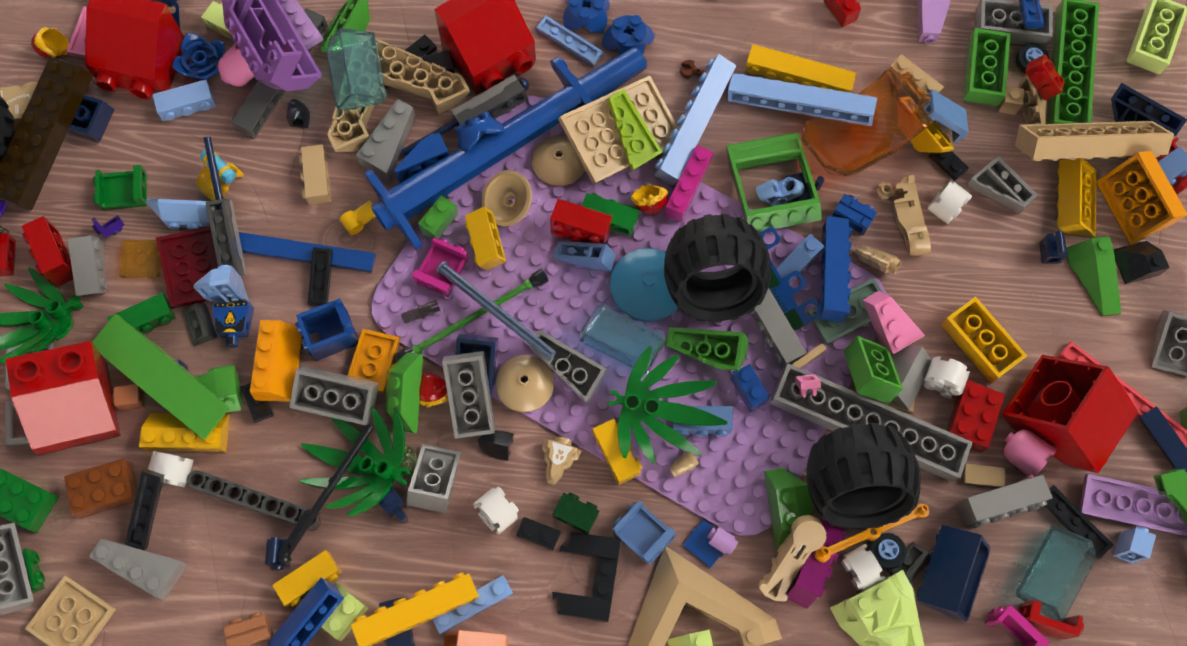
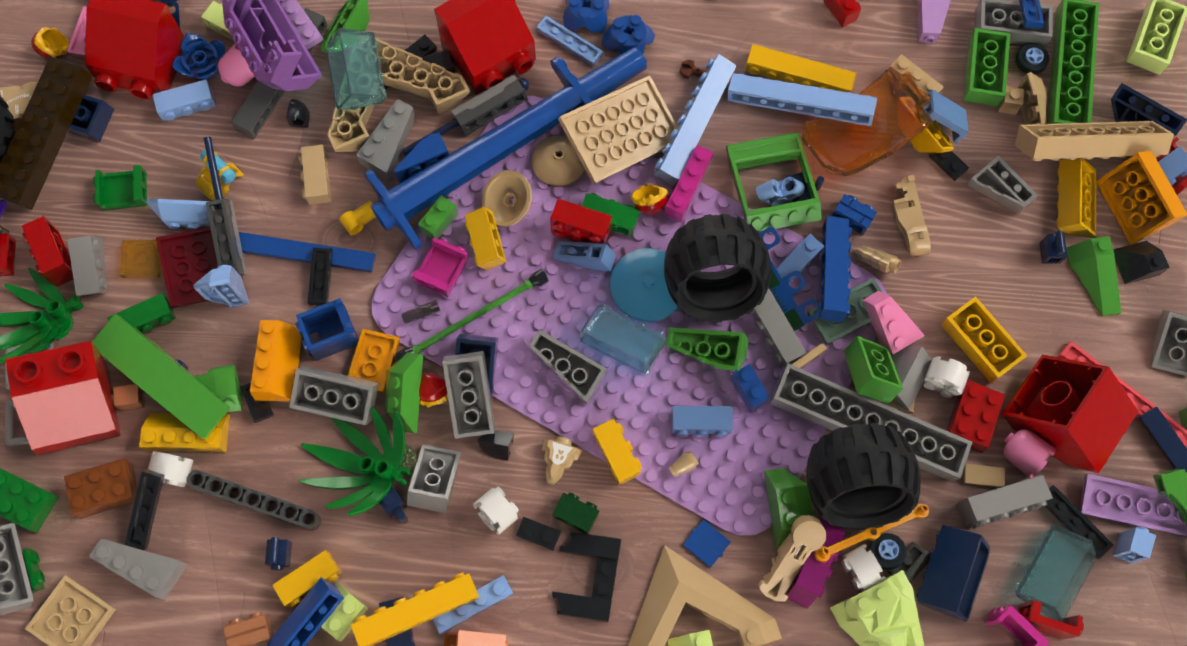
(111, 227): dark purple bracket -> none
(200, 323): dark grey slope -> none
(232, 321): torso -> none
(306, 520): black bar -> none
(476, 127): blue brick -> none
(495, 310): sand blue axle -> none
(527, 395): tan dish -> none
(634, 134): lime wing -> none
(643, 405): green plant -> none
(643, 532): medium blue panel -> none
(722, 540): lavender brick -> none
(808, 382): bright pink tile -> none
(883, 194): tan plate -> none
(949, 201): white brick -> none
(1045, 77): red brick -> none

